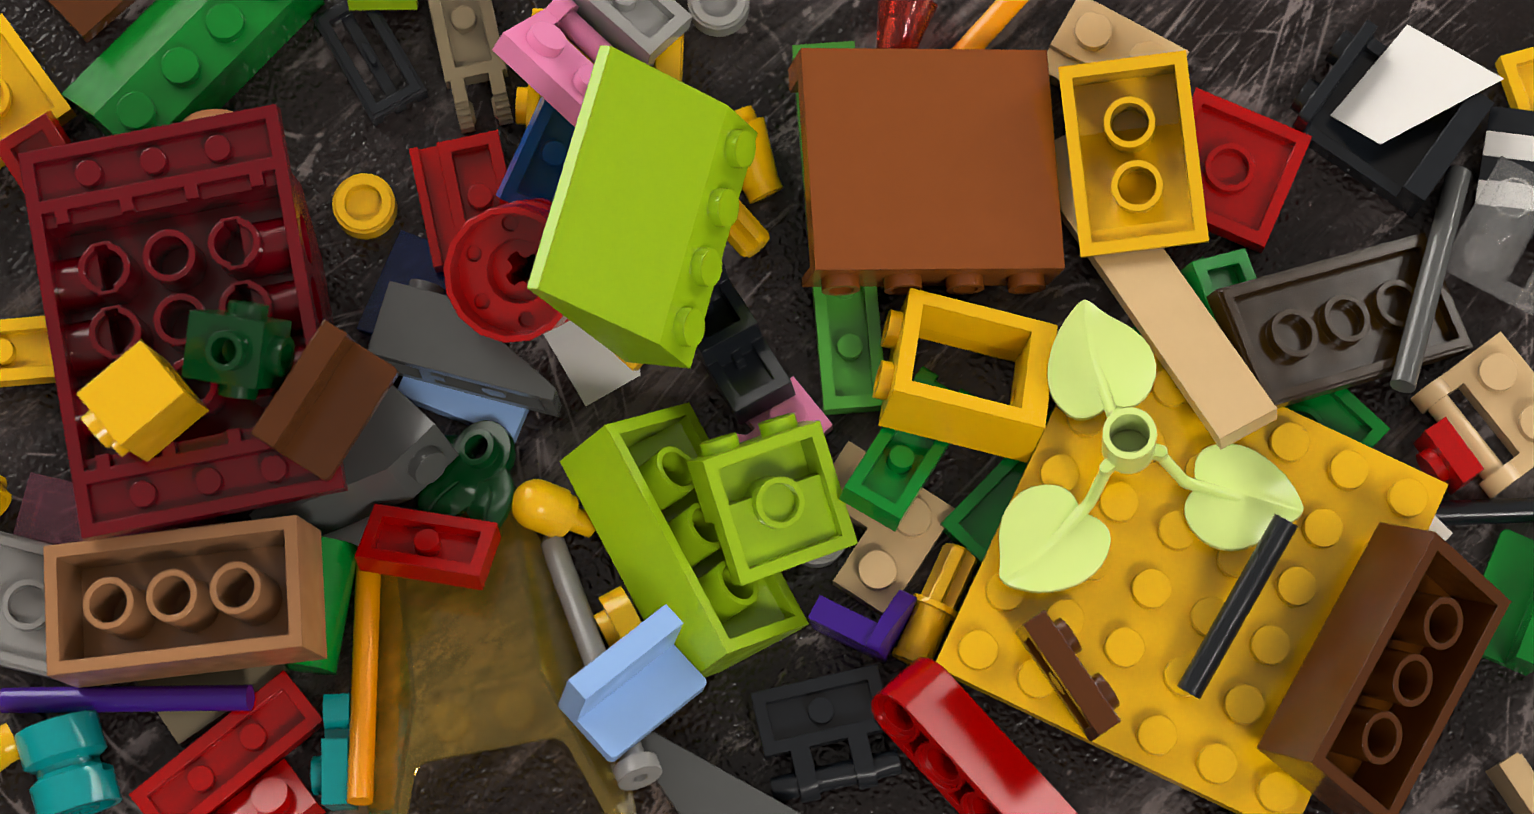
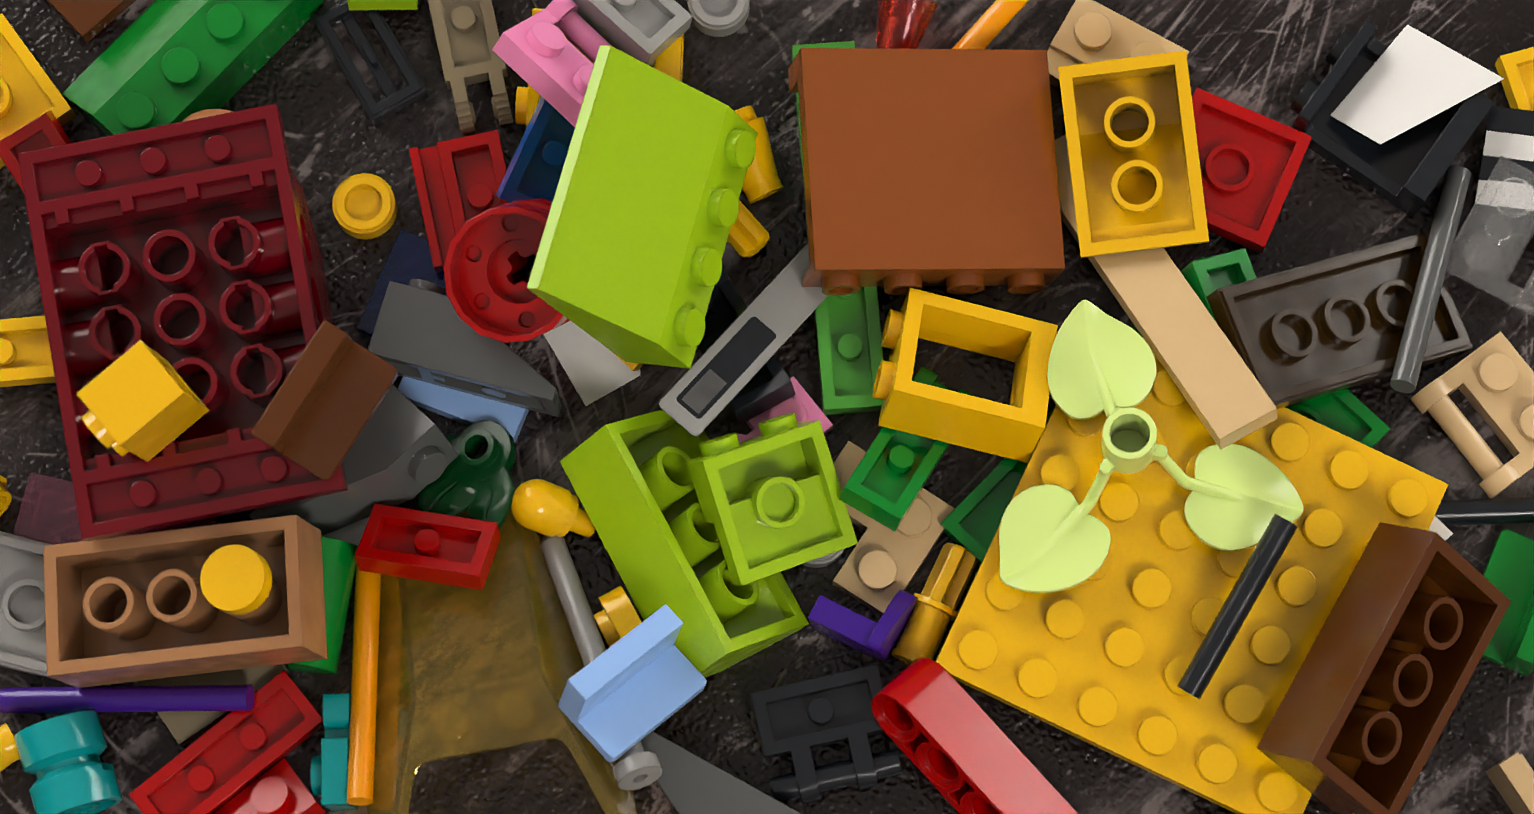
(236, 579): none -> yellow tile
(238, 349): dark green brick -> none
(743, 348): none -> light grey sticker
(1085, 696): reddish brown plate -> none
(1446, 456): red plate -> none

